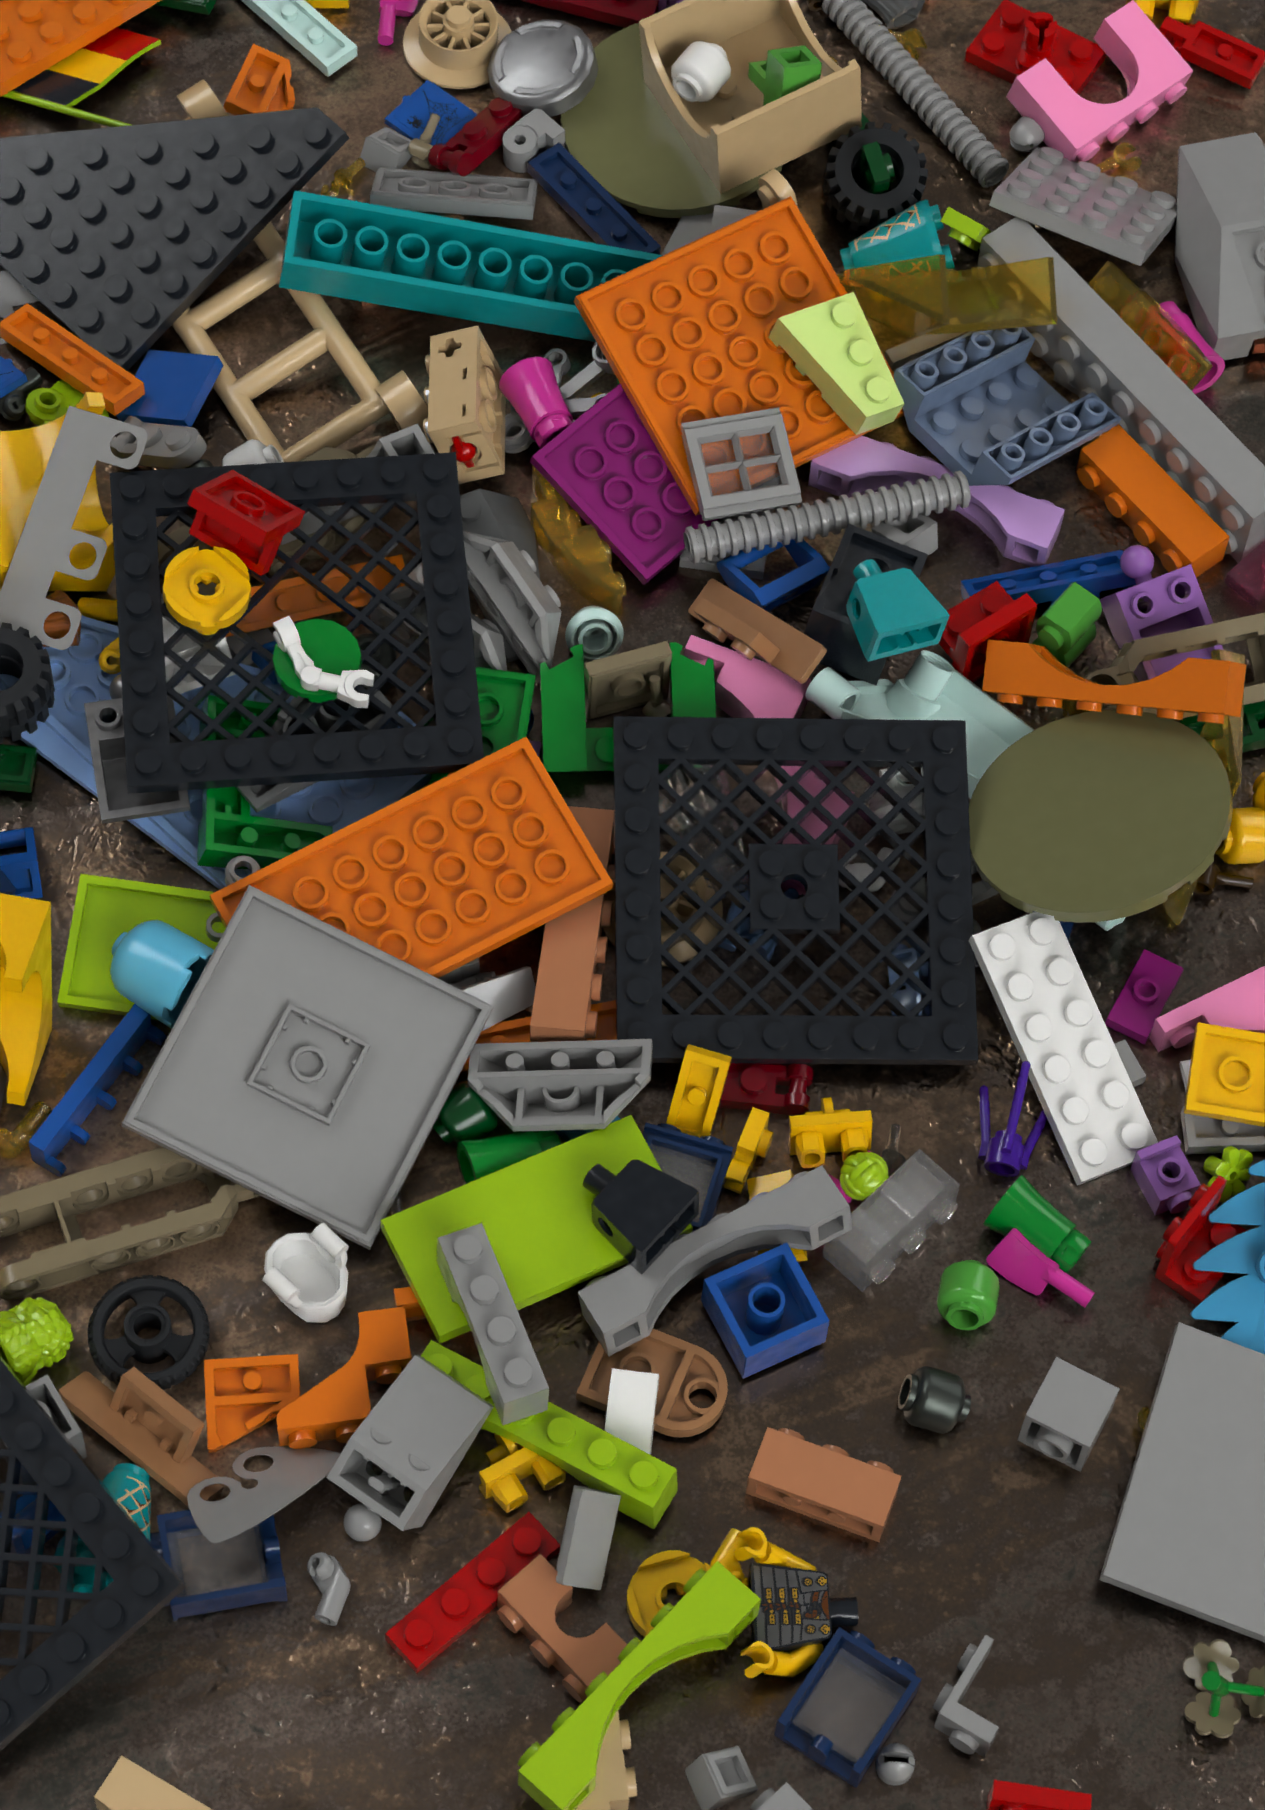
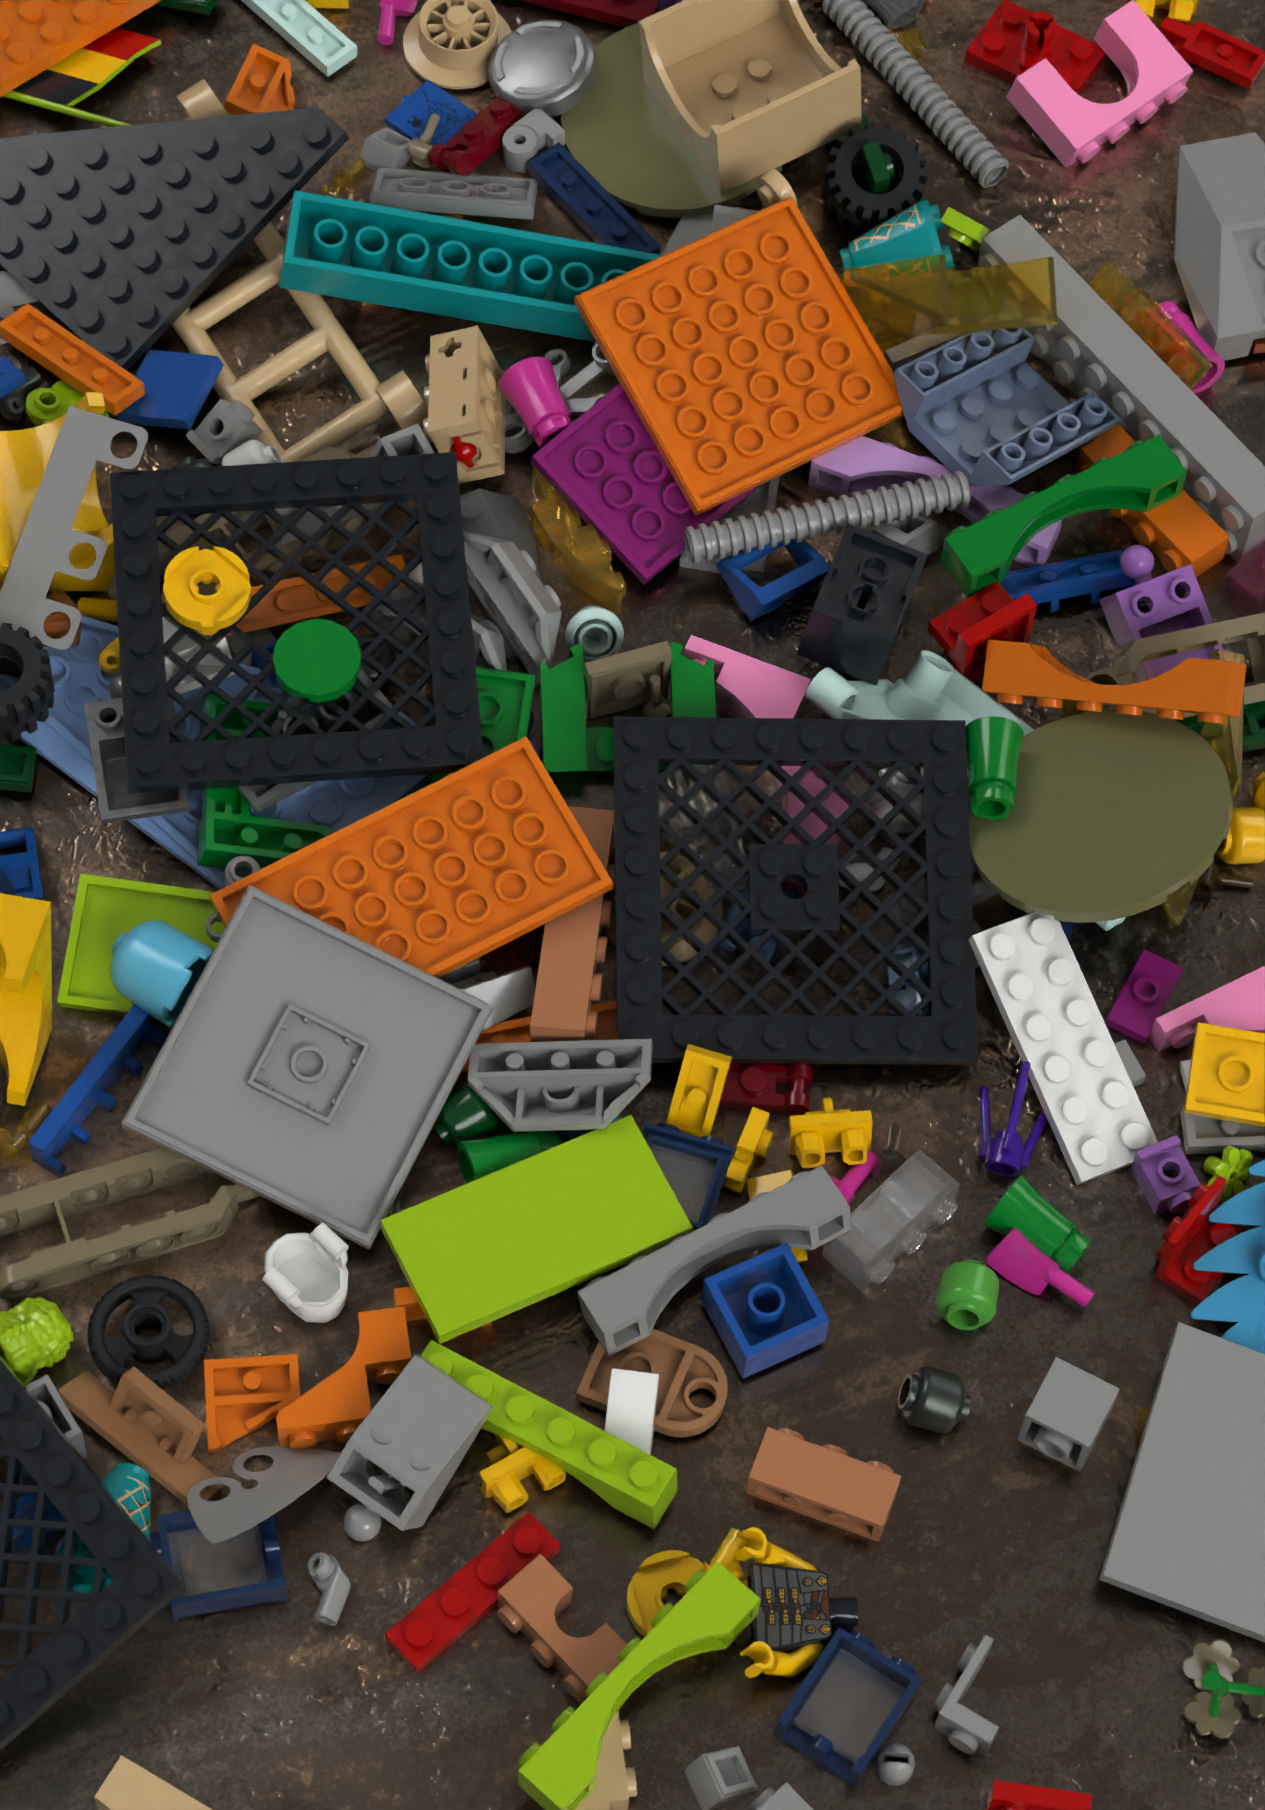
(166, 445): light grey plate -> none
(224, 430): none -> light grey brick
(242, 519): red bracket -> none
(312, 677): white piece -> none
(499, 1333): light grey arch -> none
(587, 1538): light grey panel -> none
(640, 1210): black torso -> none
(700, 71): white head -> none
(741, 464): light grey piece -> none
(756, 631): medium nougat bracket -> none
(784, 71): bright green brick -> none
(843, 360): yellowish green wedge -> none
(862, 1174): lime piece -> none
(893, 611): teal torso -> none
(992, 765): none -> green plant
(1026, 134): light grey hinge -> none
(1069, 624): bright green brick -> none
(1087, 205): light grey plate -> none
(1118, 159): clear yellow hand -> none
(1132, 480): none -> green arch

